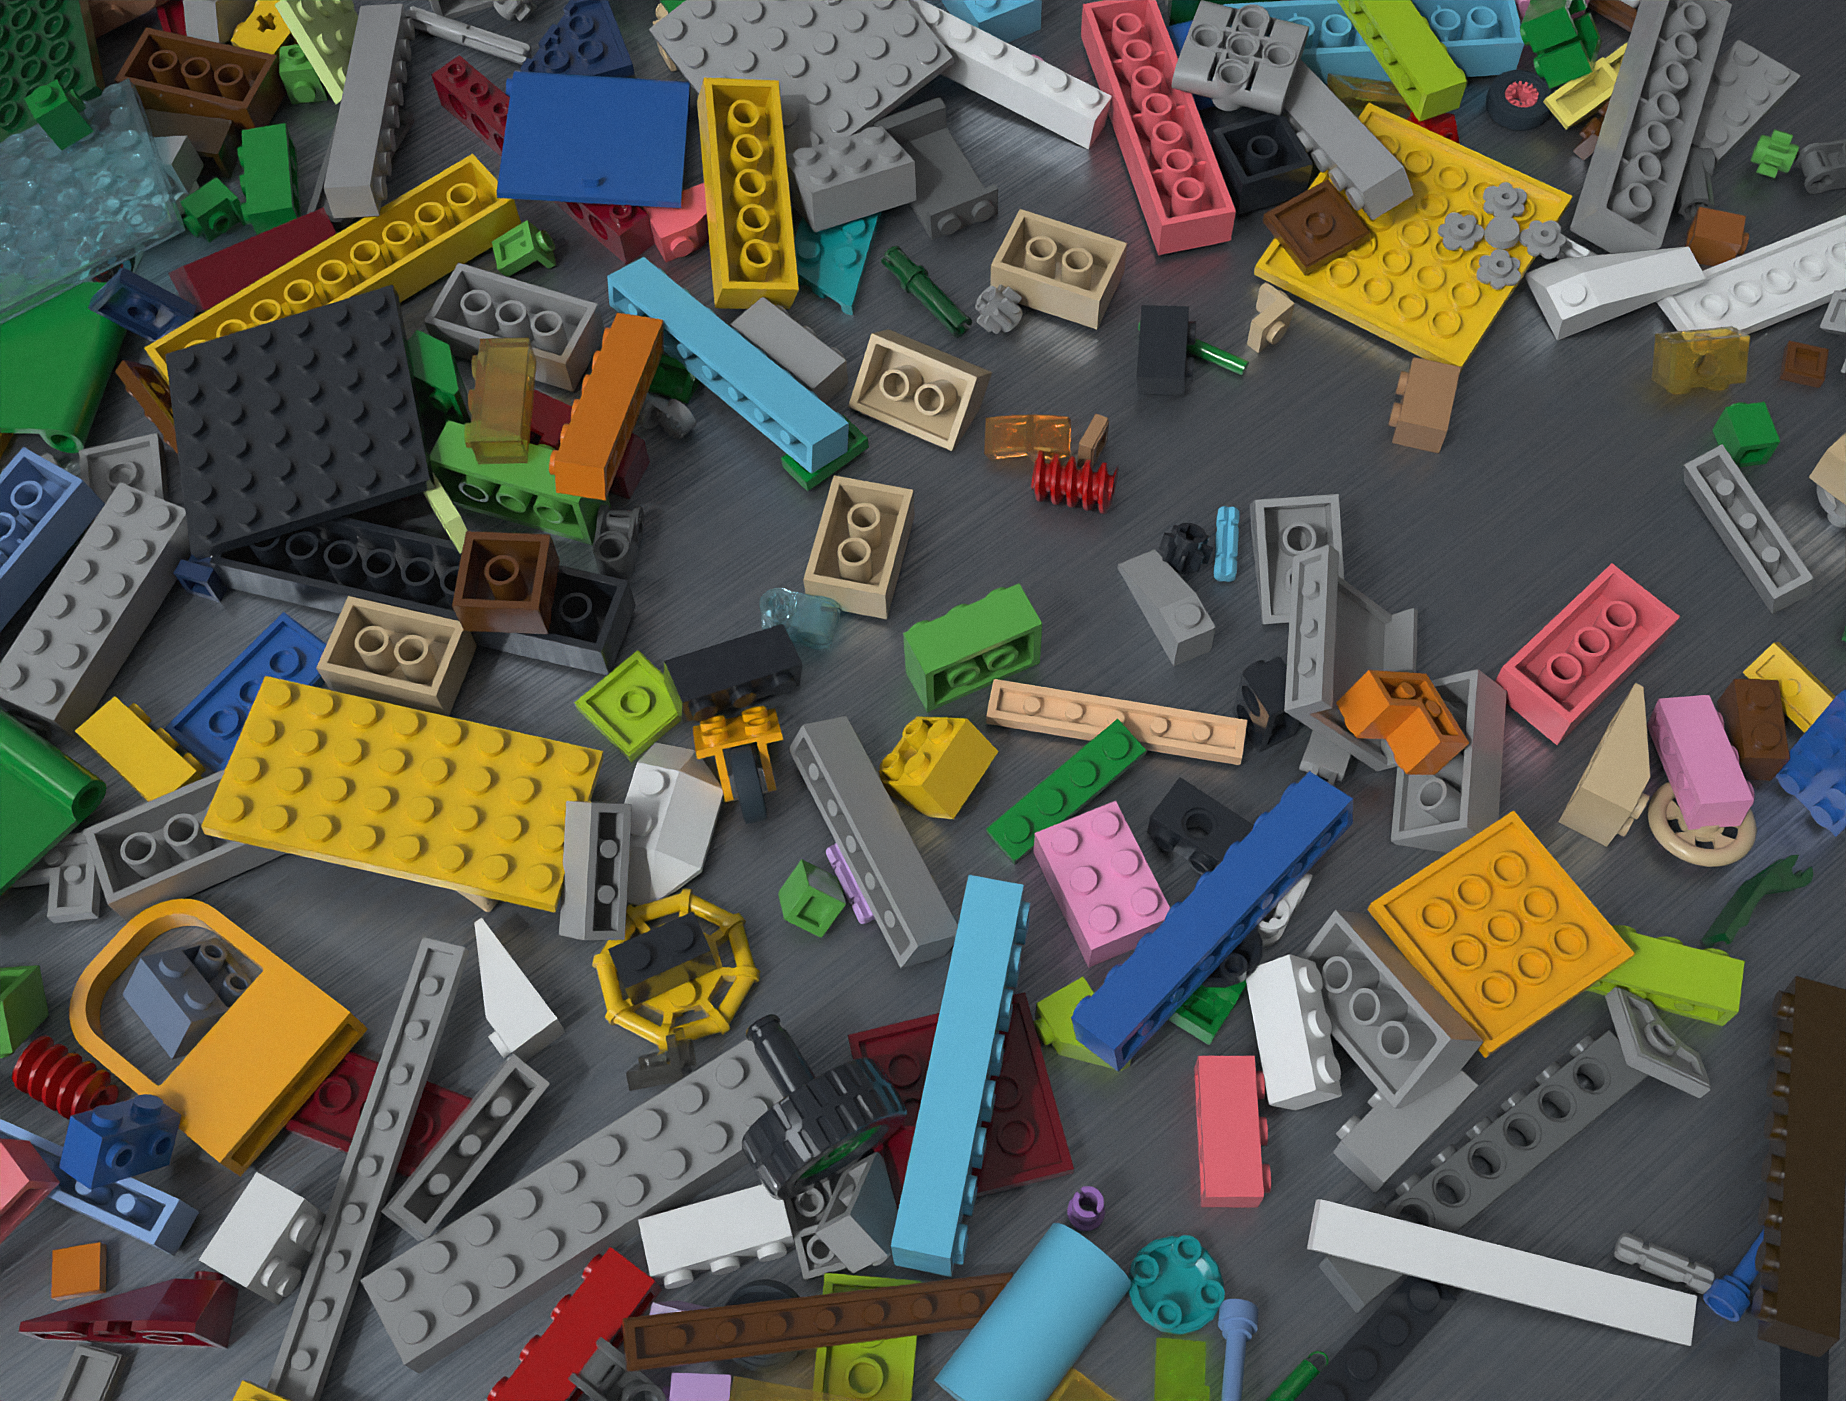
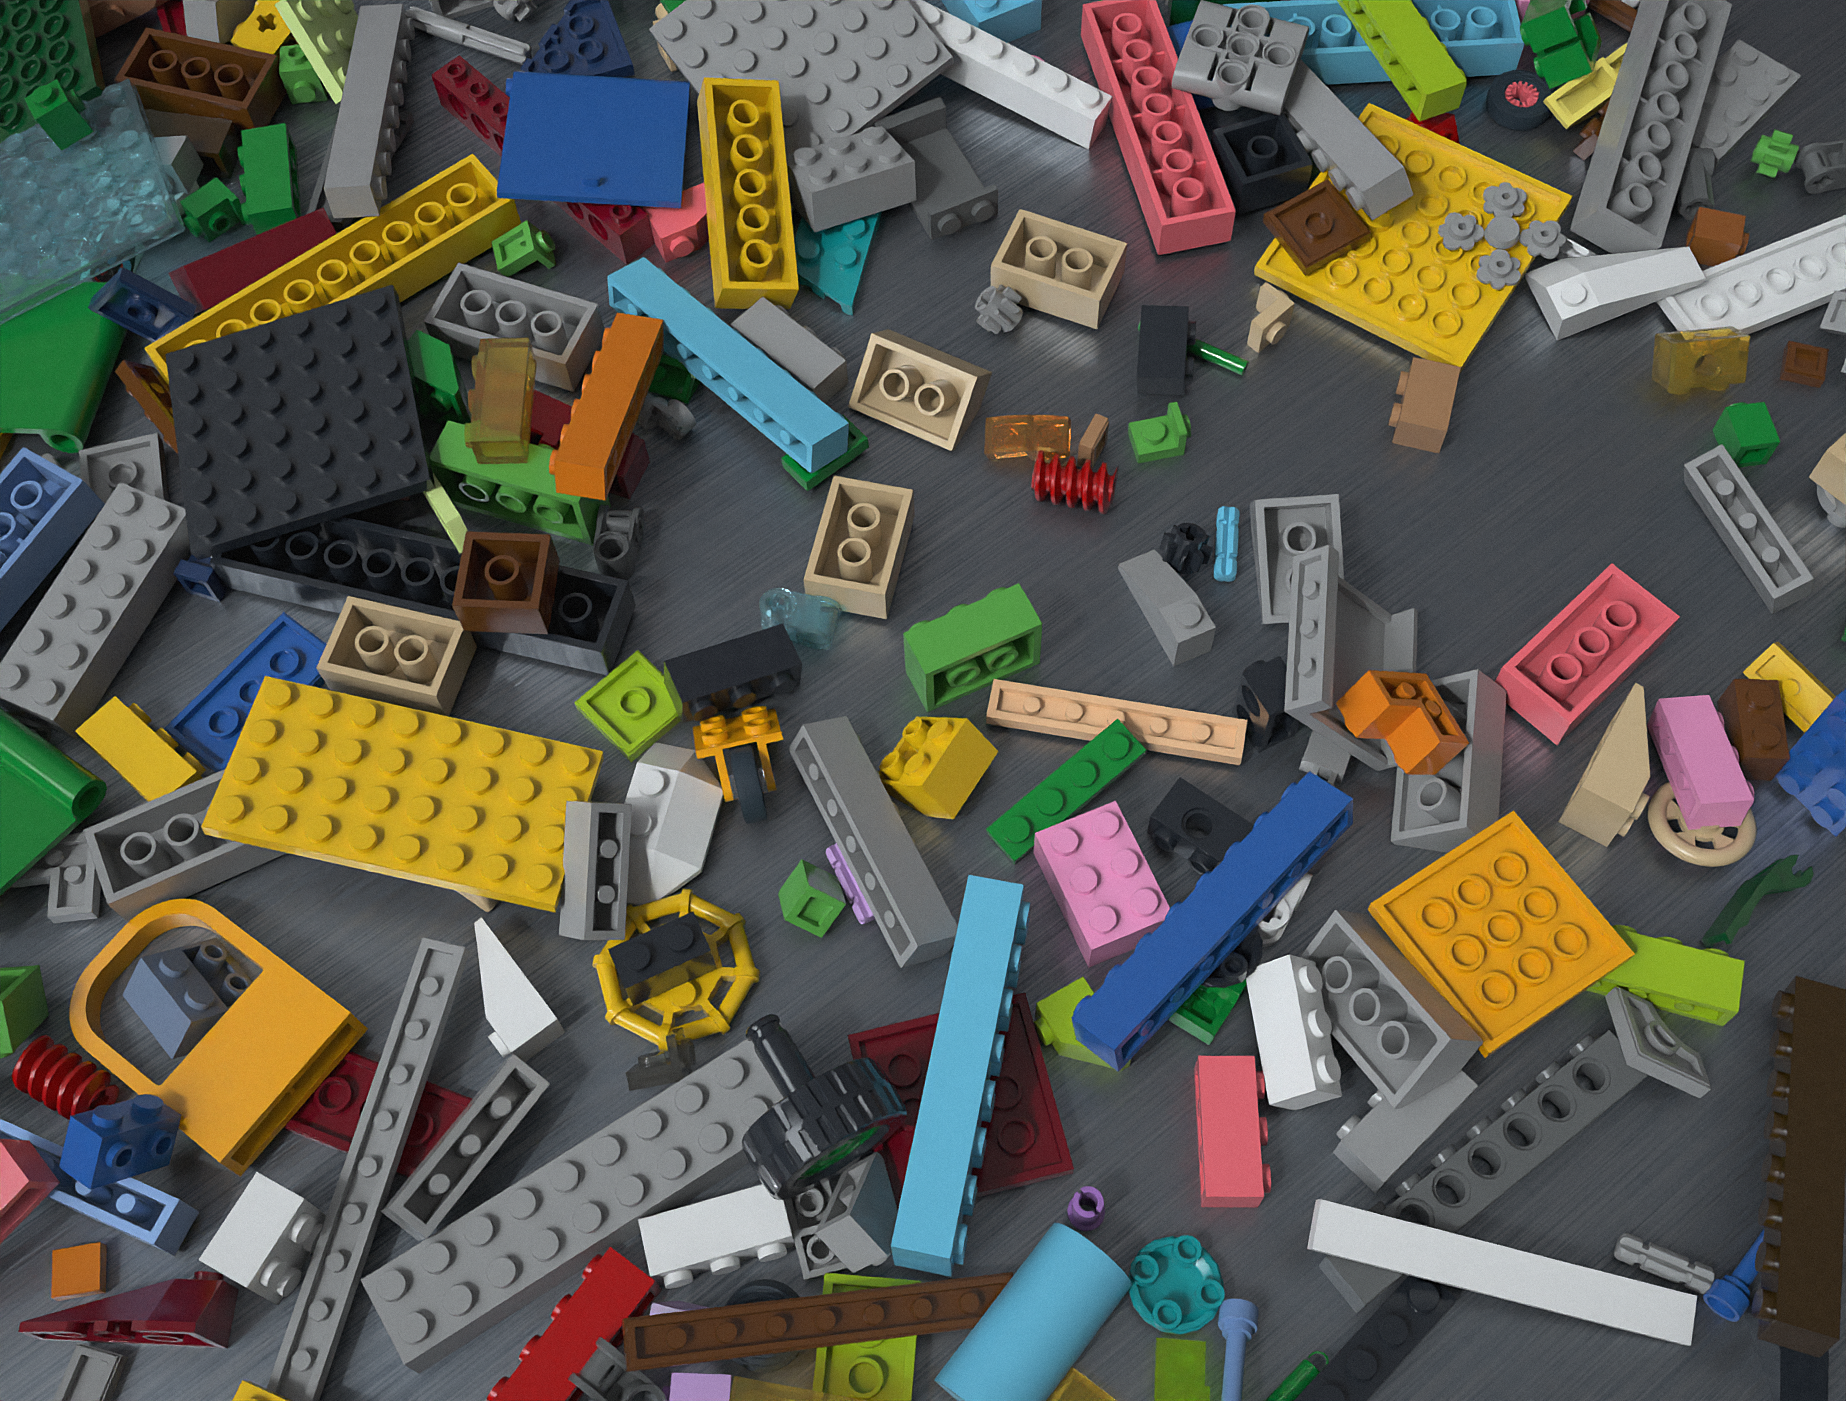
(916, 280): dark green pin -> none
(1160, 436): none -> bright green bracket
(1358, 92): clear yellow slope -> none

